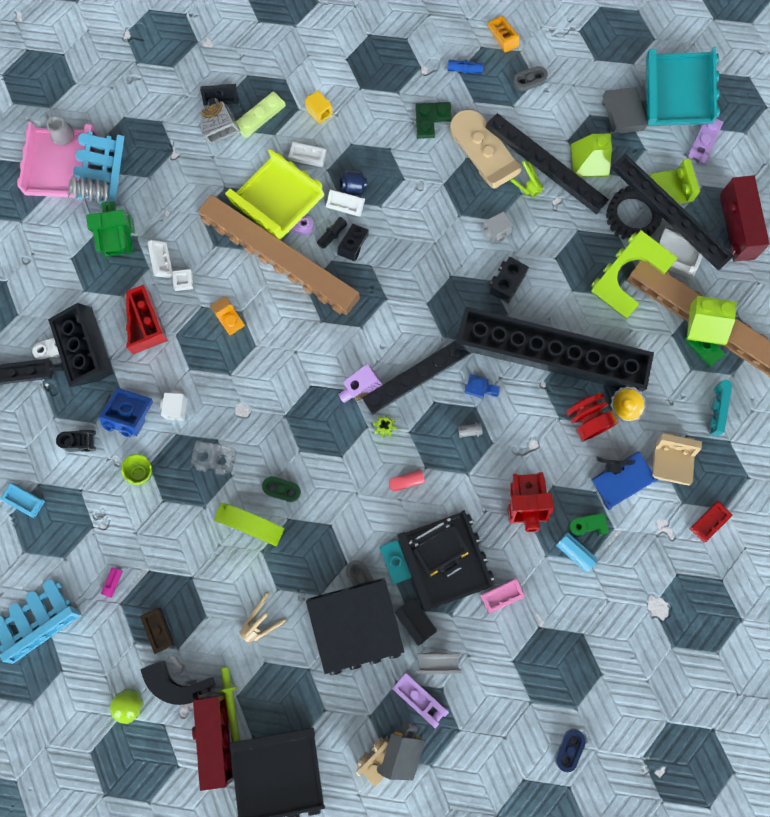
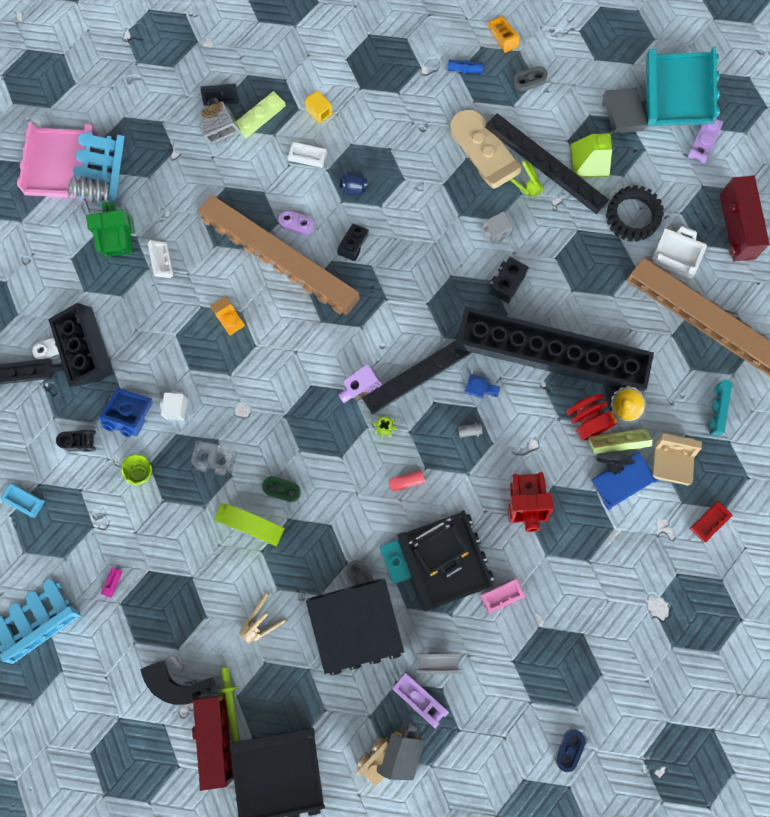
(59, 130): light grey piece -> none
(126, 706): lime hair -> none
(143, 321): red wedge -> none
(157, 630): dark brown plate -> none
(182, 280): white plate -> none
(277, 195): neon yellow panel -> none
(332, 232): black axle -> none
(345, 203): white plate -> none
(415, 621): black panel -> none
(428, 114): dark green plate -> none
(577, 552): medium azure axle -> none
(587, 524): green leg -> none
(620, 441): none -> yellowish green plate
(640, 248): lime arch -> none
(672, 212): black plate -> none
(679, 183): lime bracket -> none
(708, 352): green plate -> none
(711, 320): lime slope -> none

